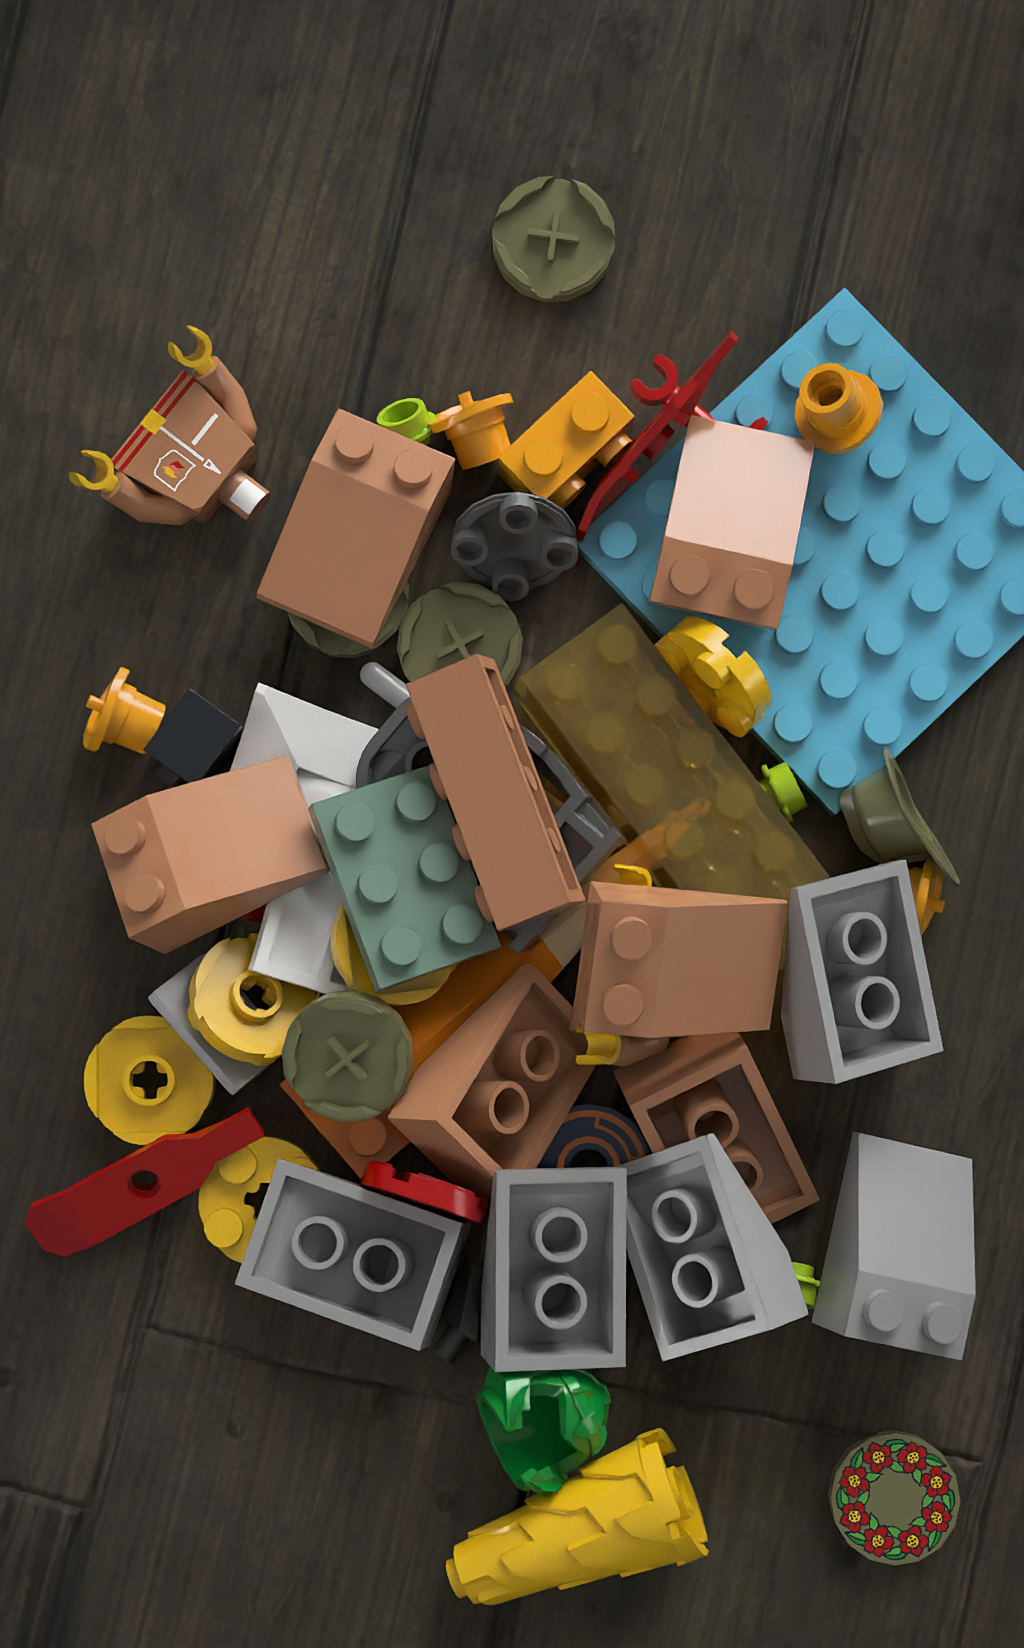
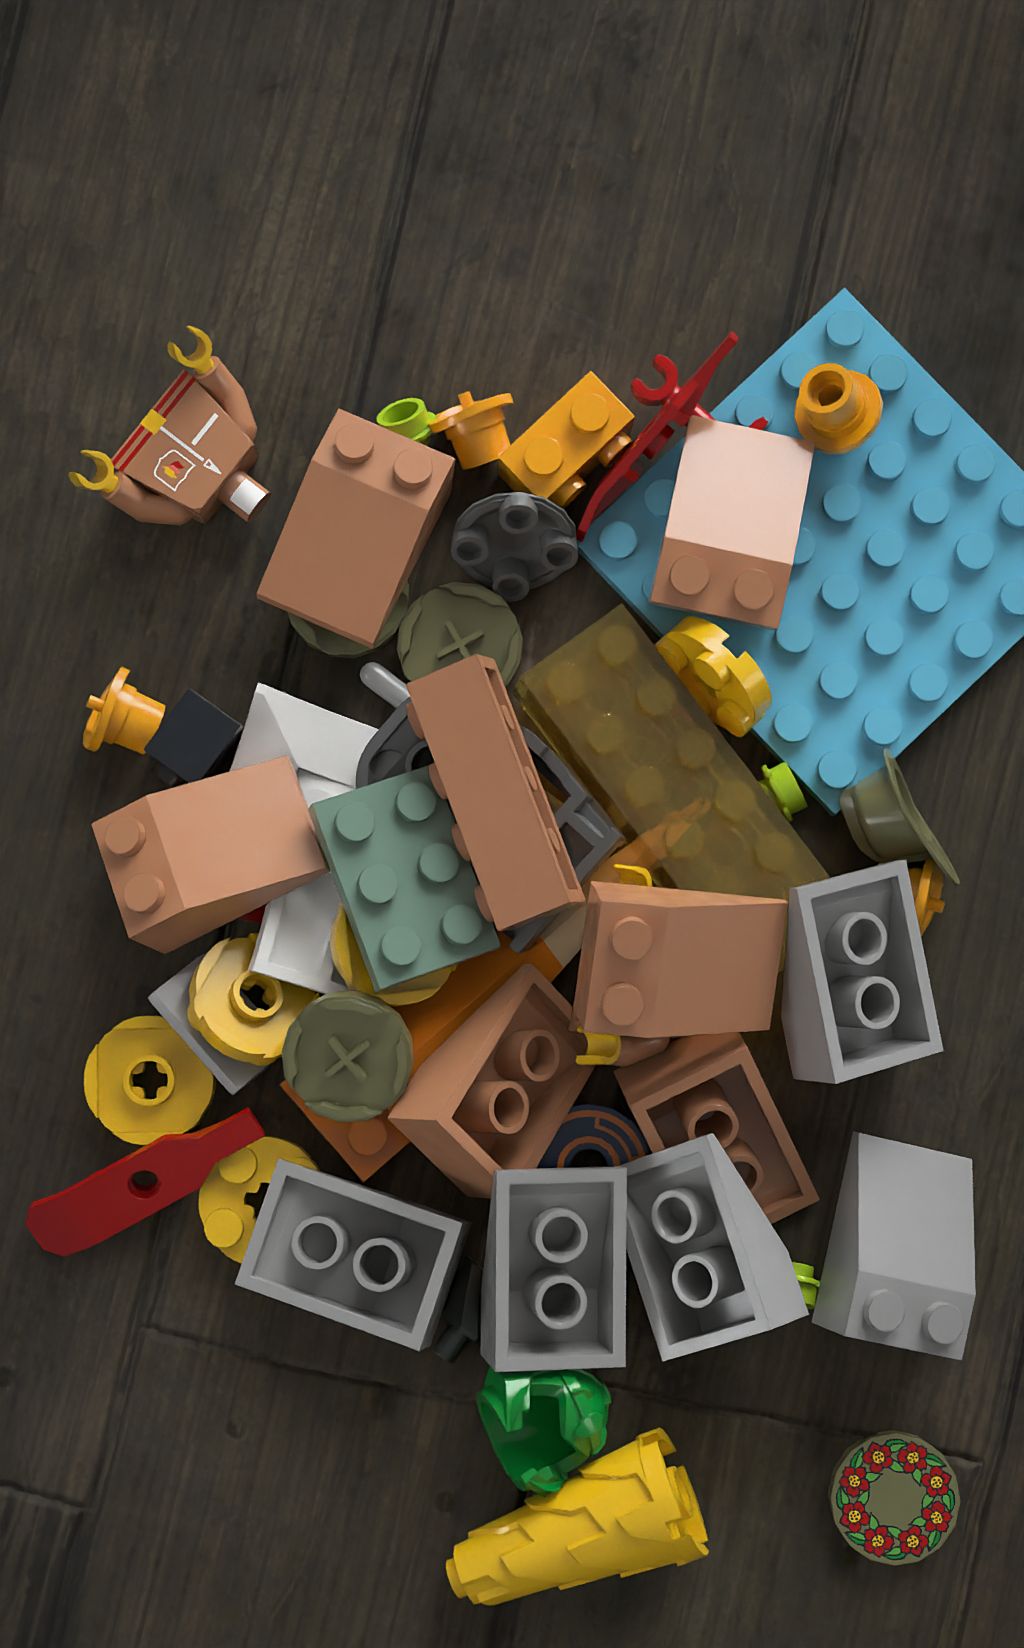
(426, 1192): red tile -> none
(553, 239): olive tile -> none

